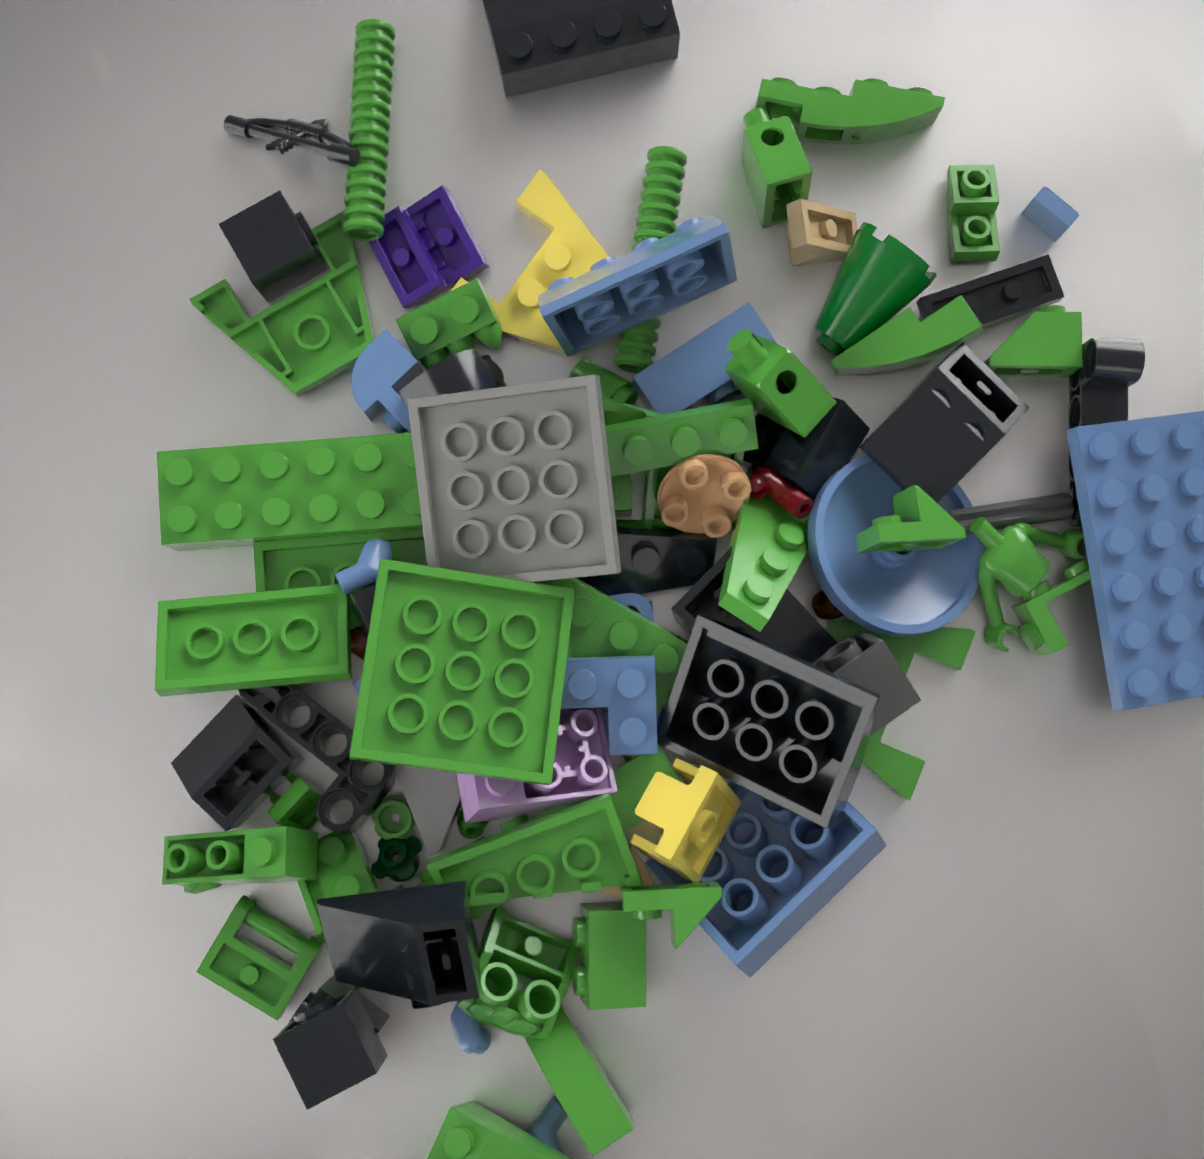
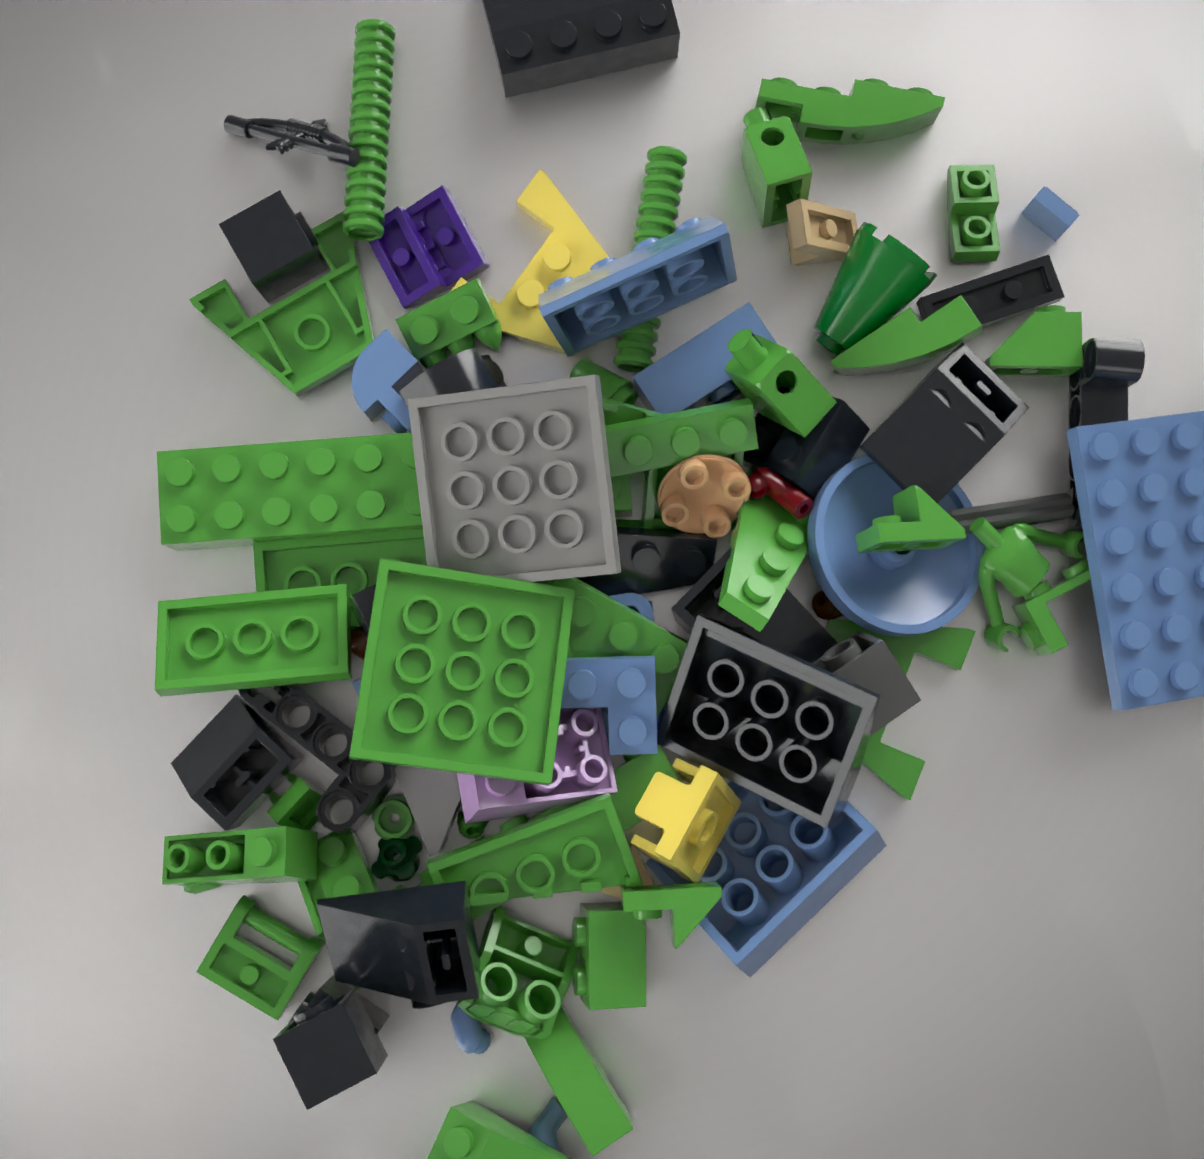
(366, 568): medium blue arm -> none

